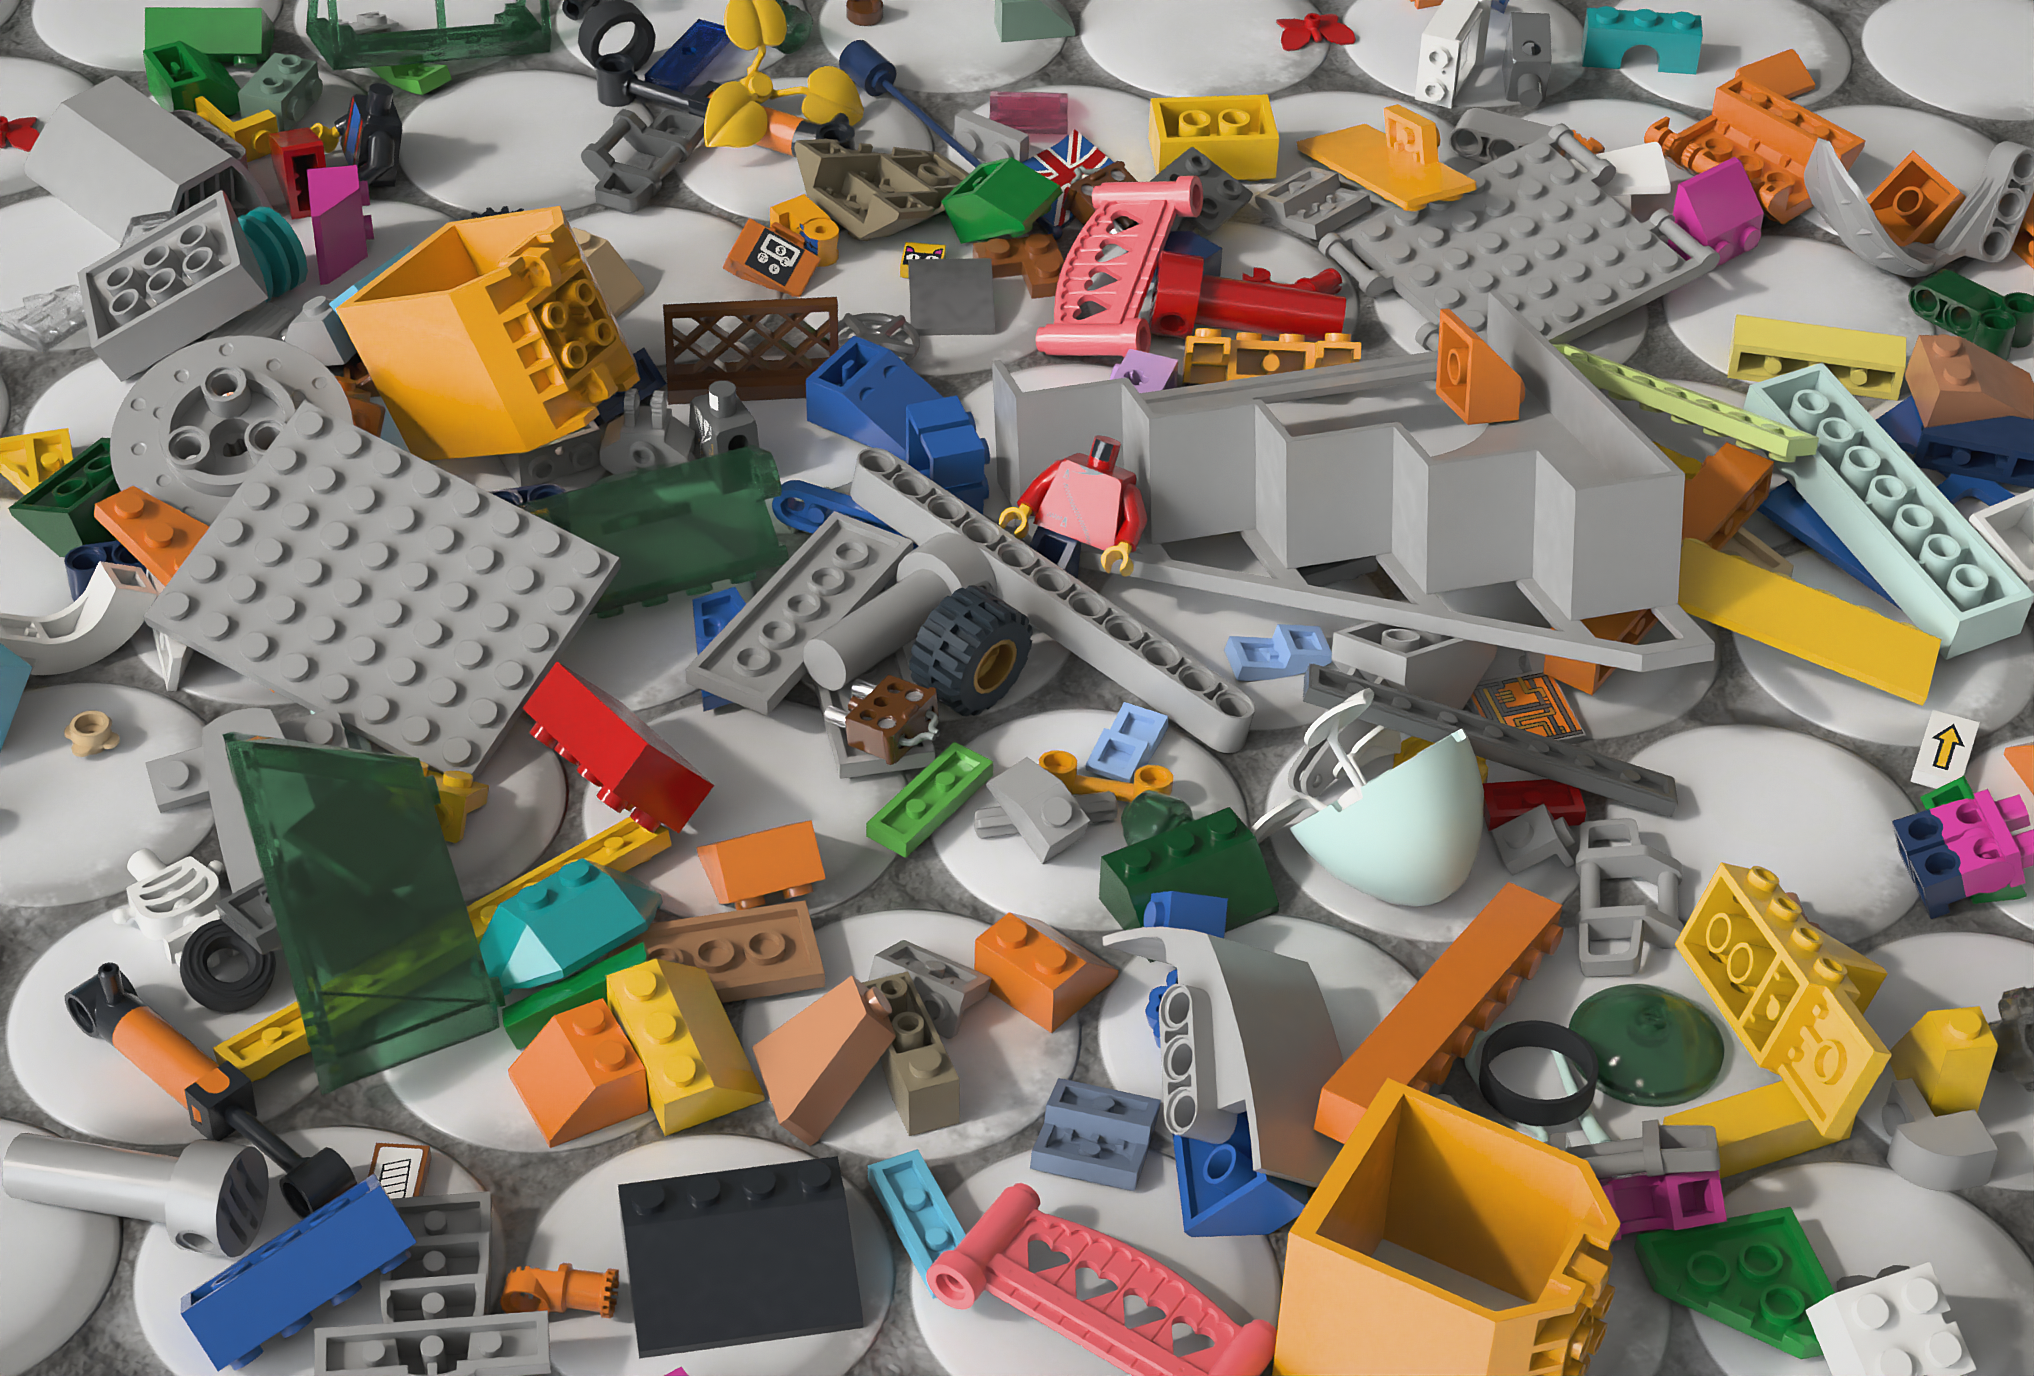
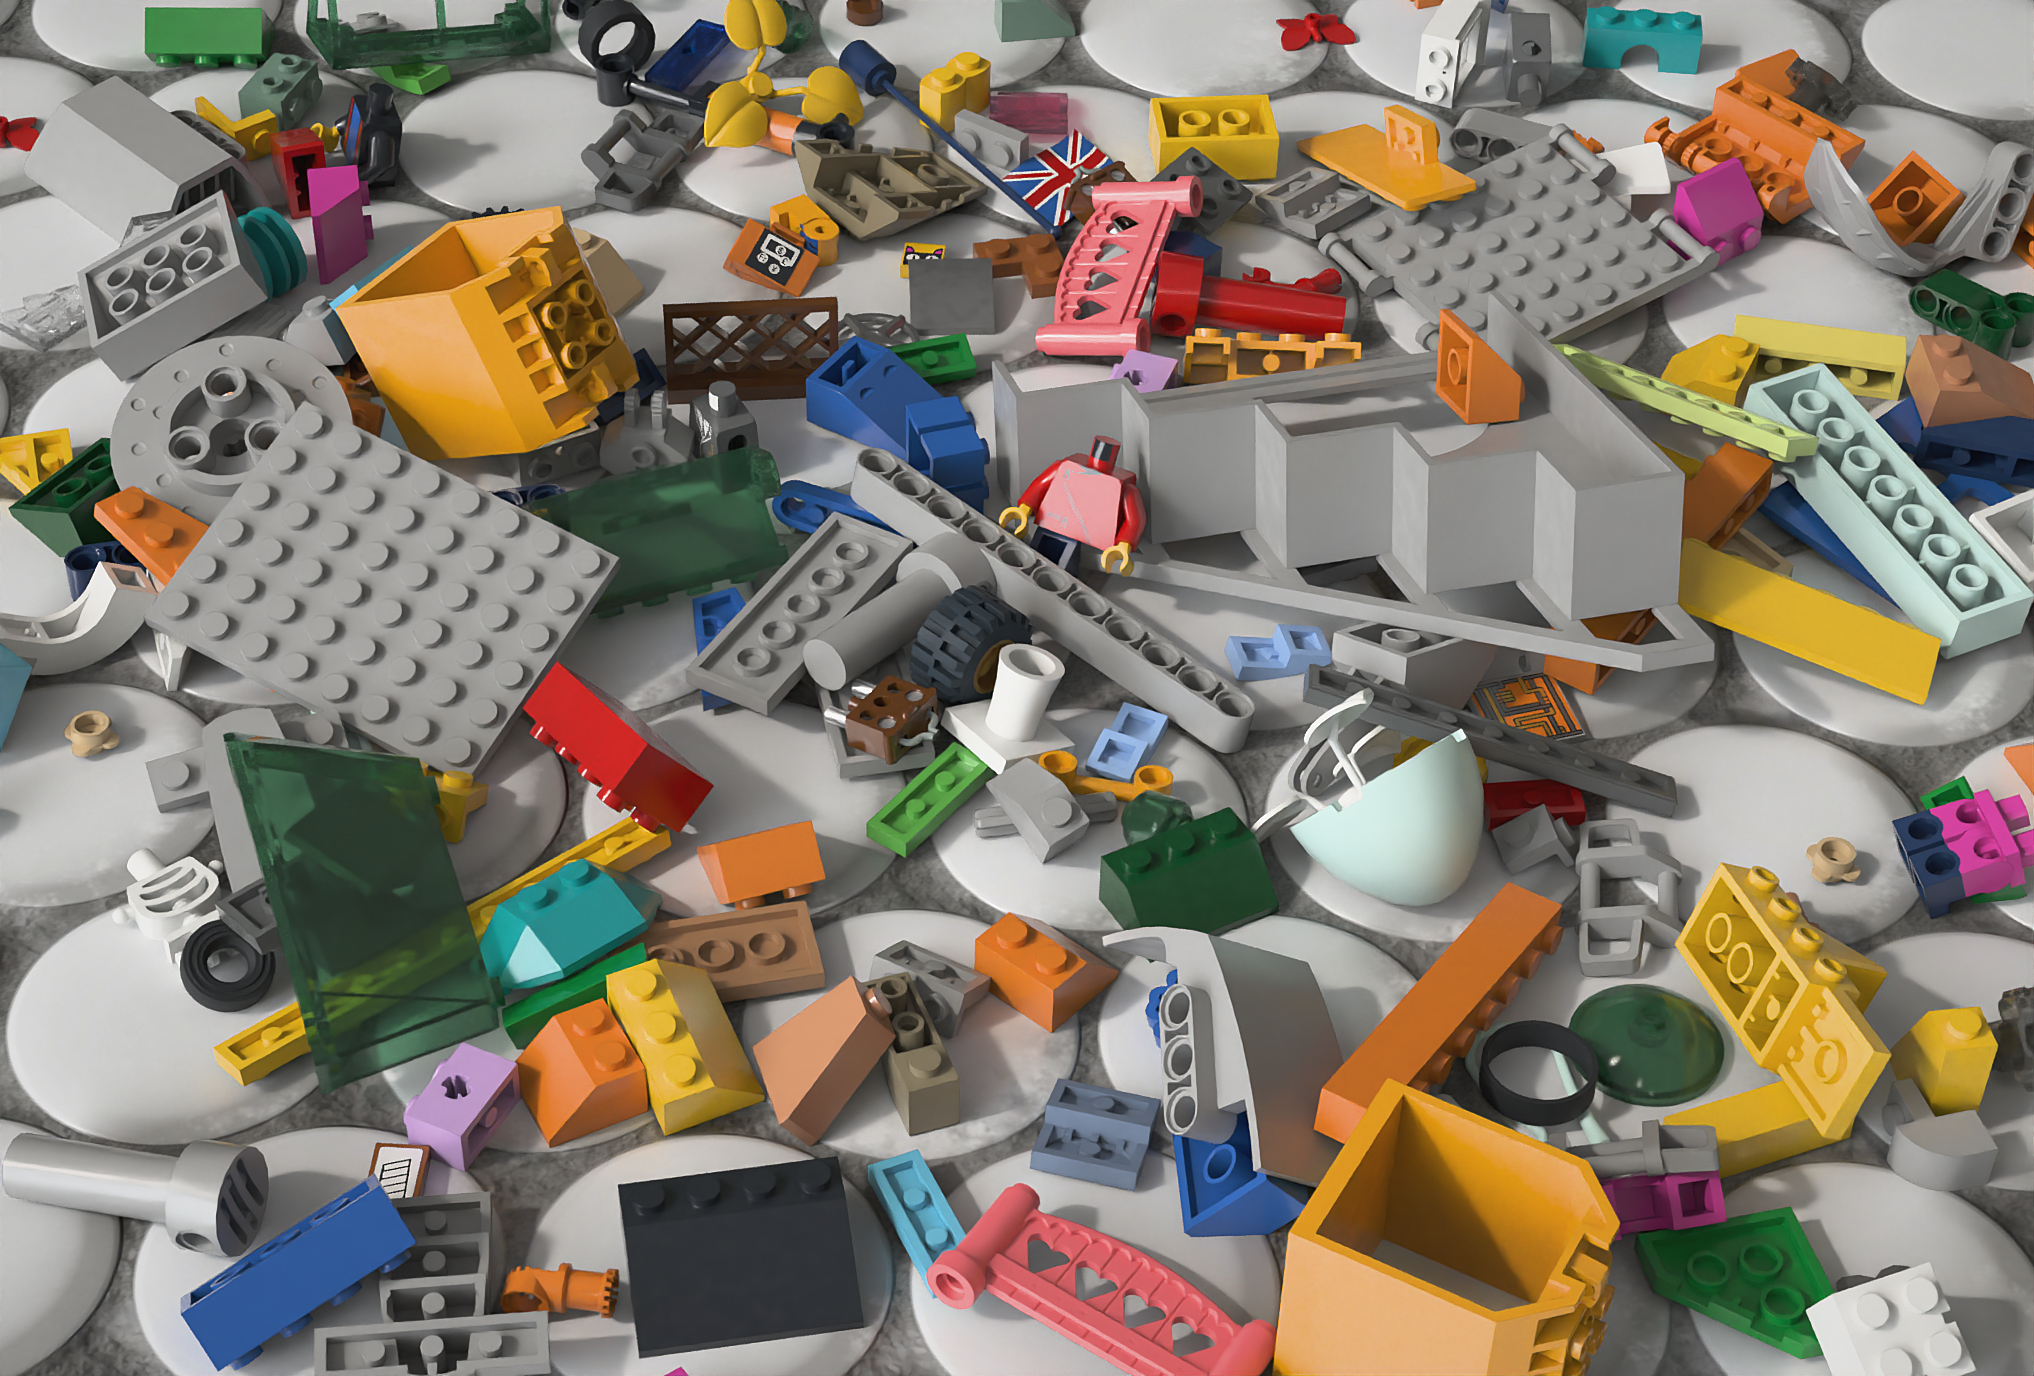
(182, 73): green slope -> none
(214, 1094): black piece -> none
(463, 1105): none -> lavender brick
(939, 358): none -> green plate
(956, 87): none -> yellow brick
(999, 201): green slope -> none
(1012, 721): none -> white plant
(1187, 912): blue brick -> none
(1716, 368): none -> yellow slope
(1819, 90): none -> clear smoke plant
(1833, 860): none -> tan plate
(1944, 750): white tile -> none

